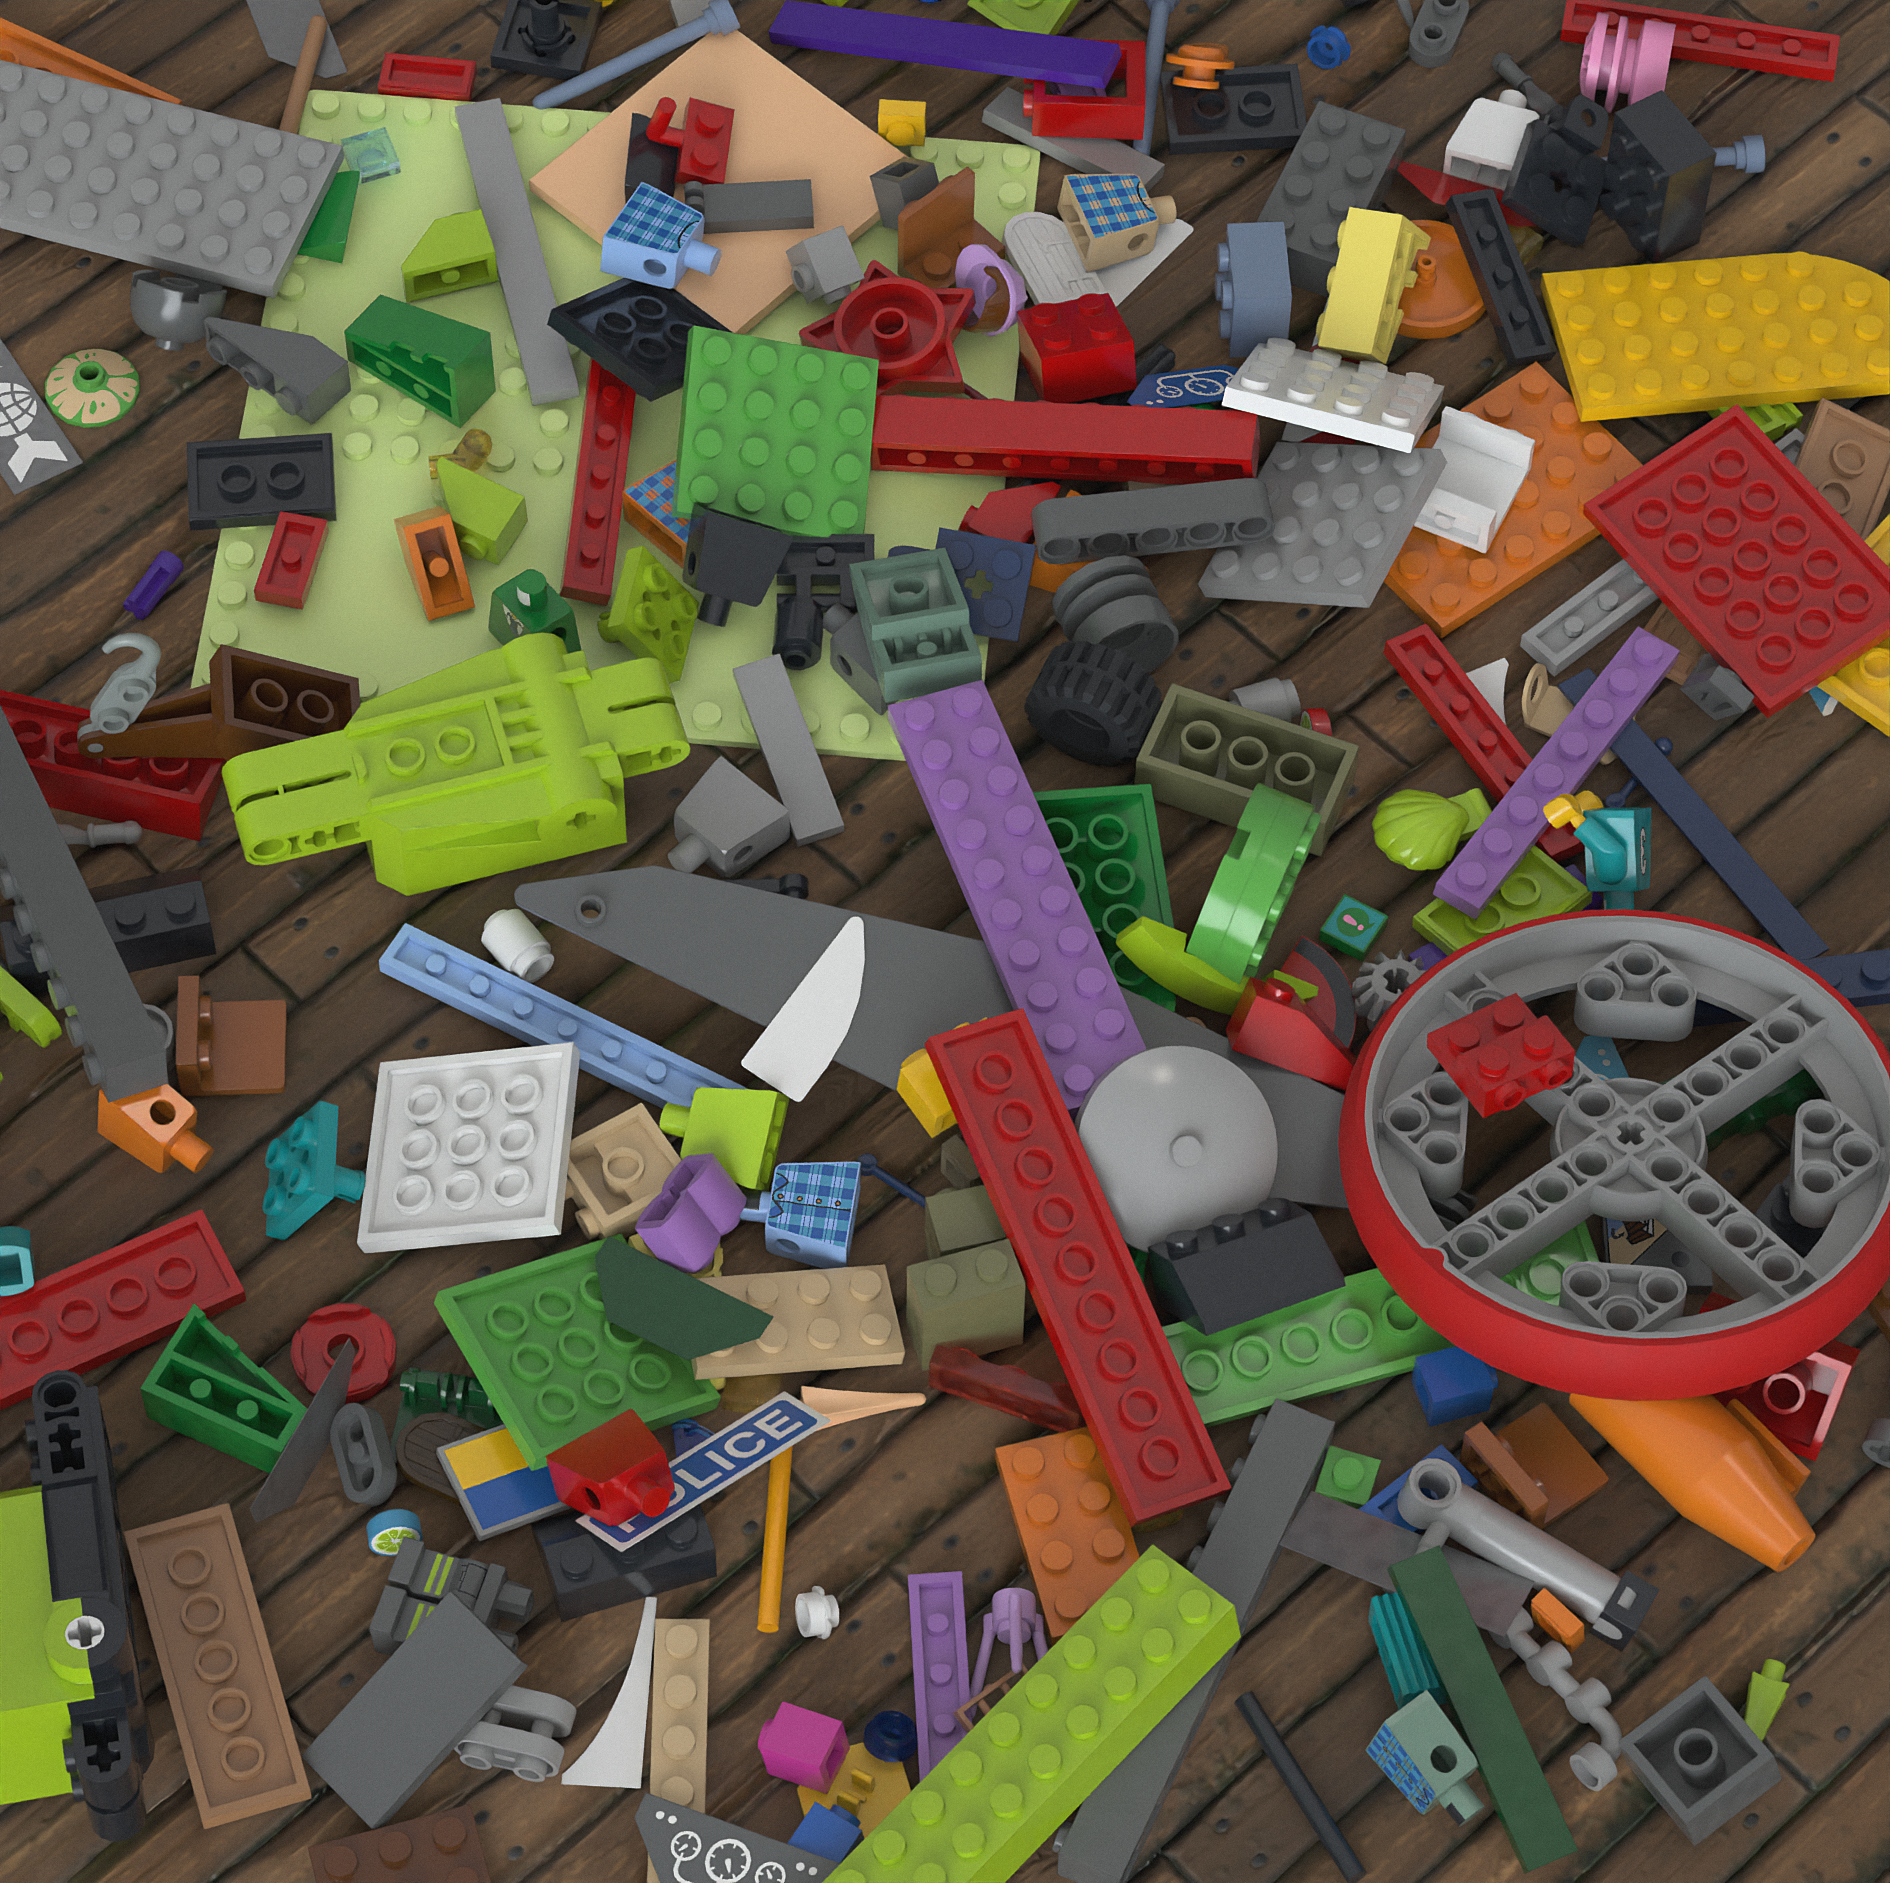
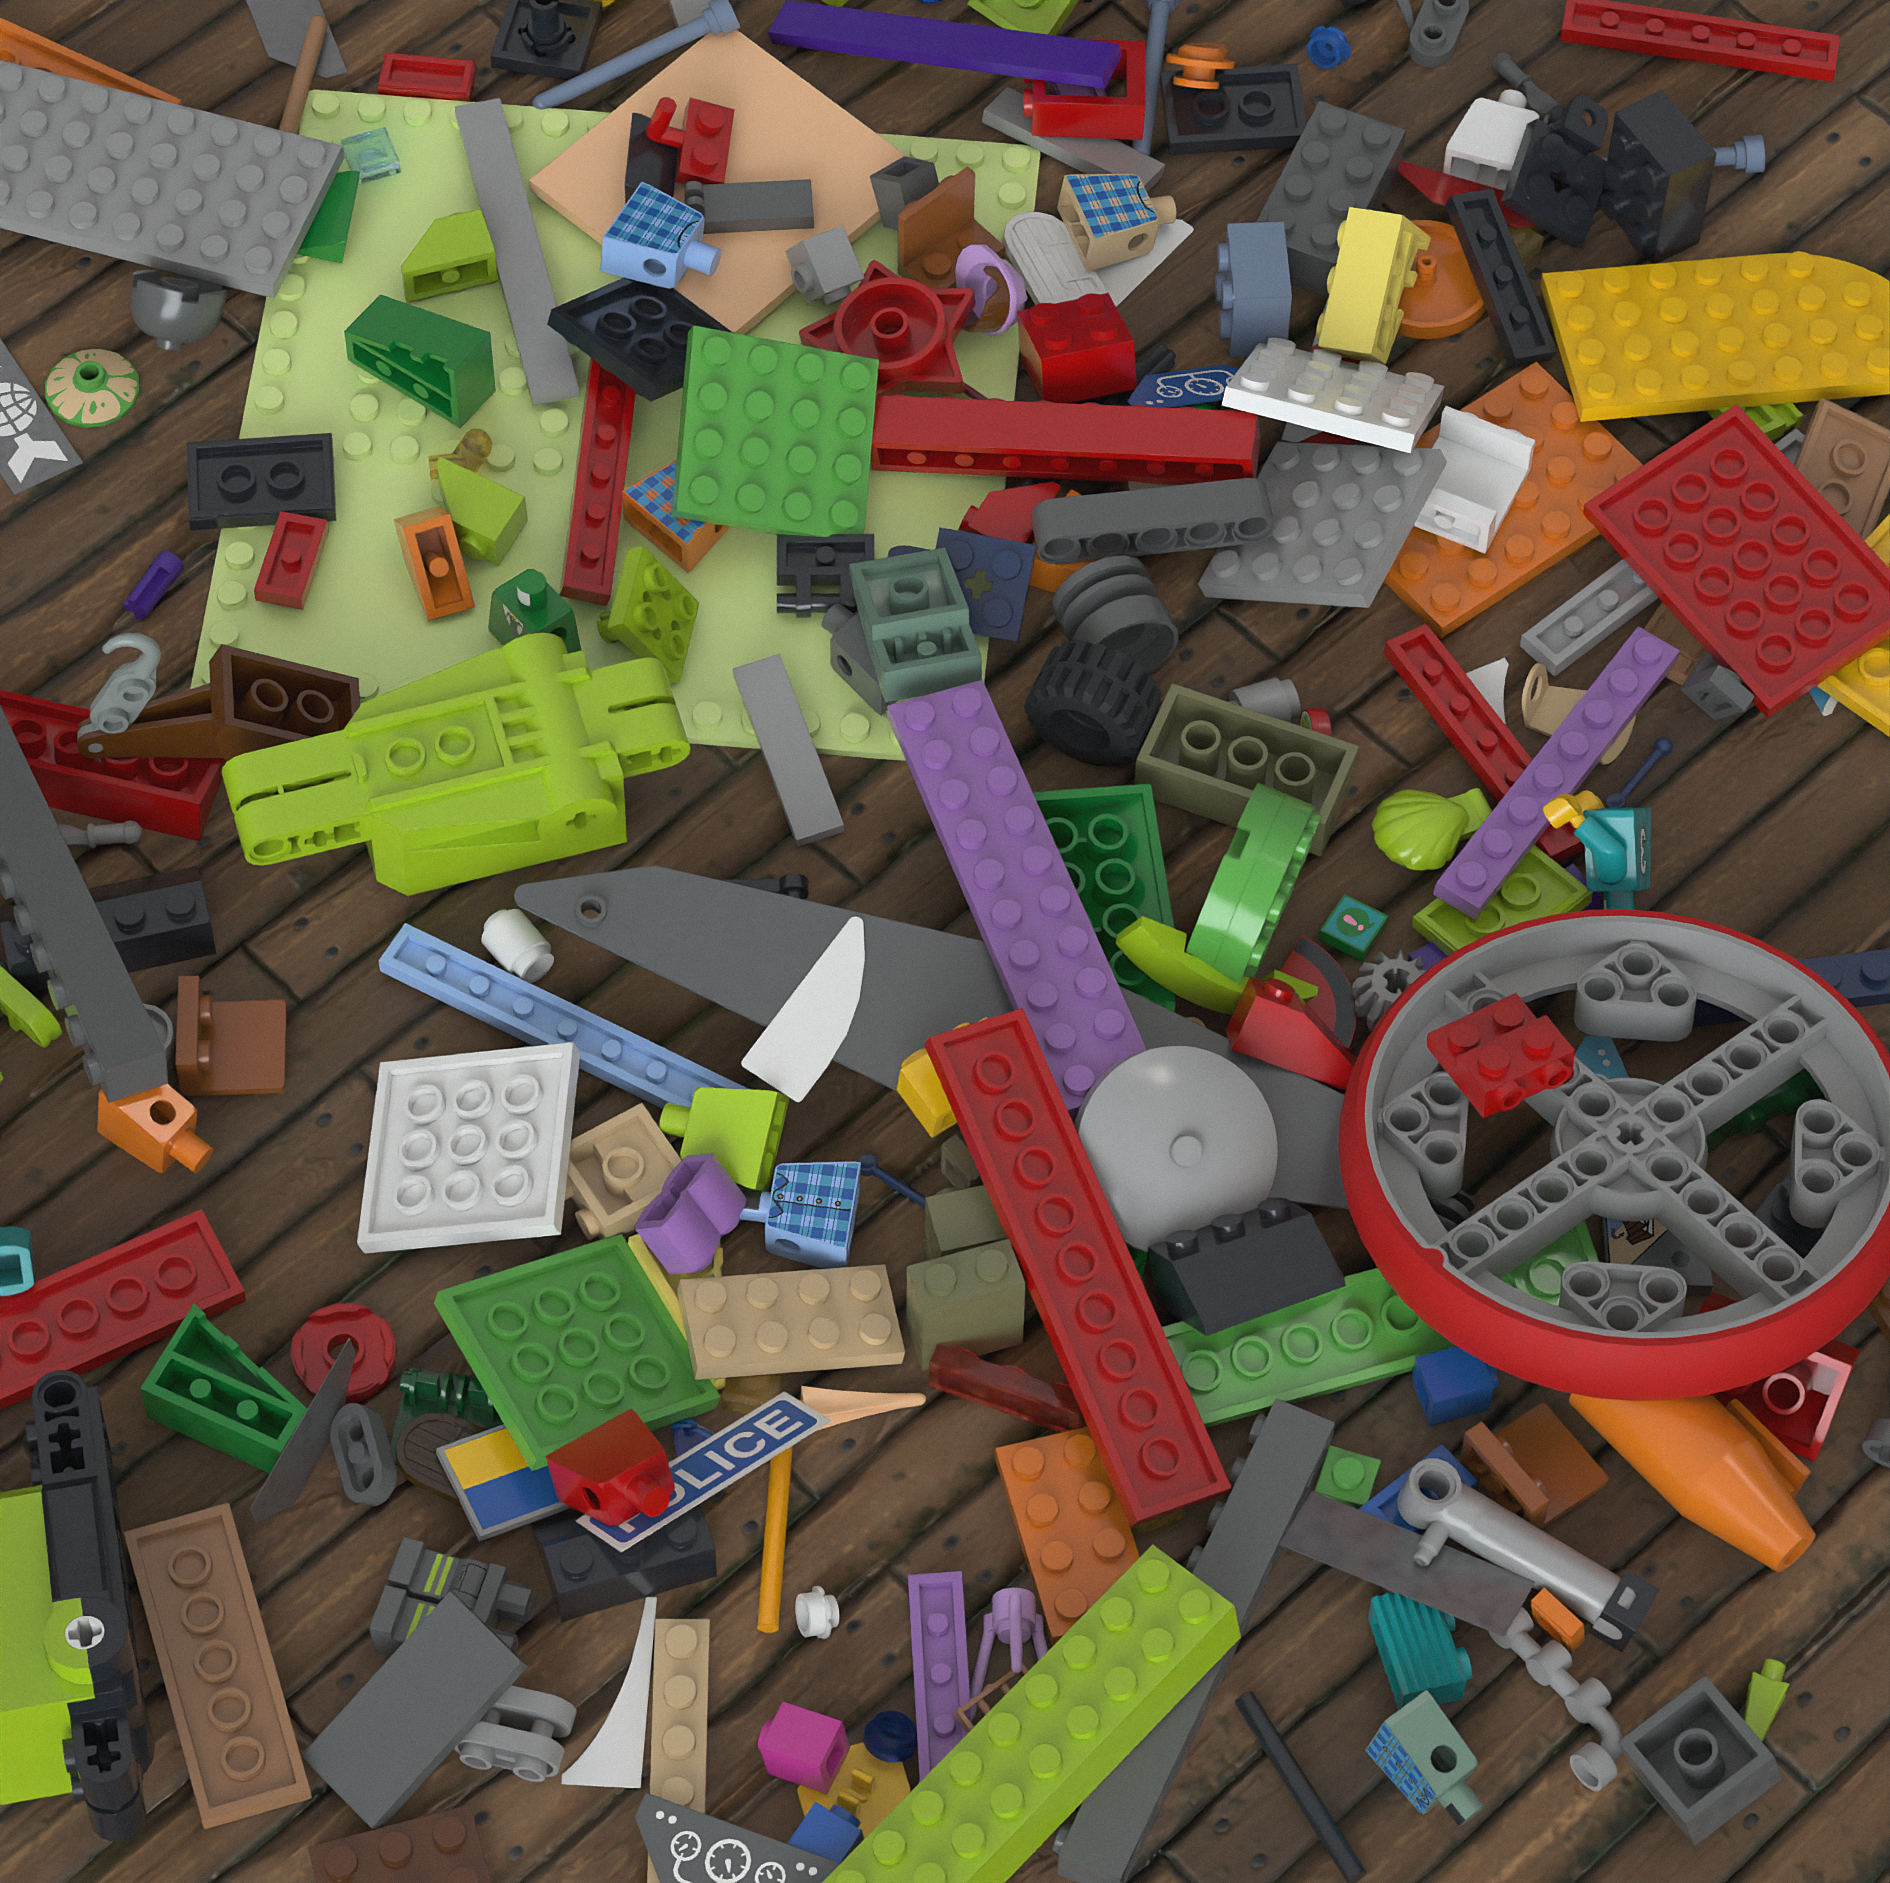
(285, 364): dark grey slope -> none
(306, 1172): teal plate -> none
(389, 1527): tile -> none
(672, 1305): dark green sticker -> none
(727, 822): light grey torso -> none
(730, 560): black torso -> none
(798, 632): black brick -> none
(902, 122): yellow plate -> none
(1482, 1709): dark green tile -> none
(1624, 63): bright pink wheel -> none
(1707, 834): dark blue piece -> none

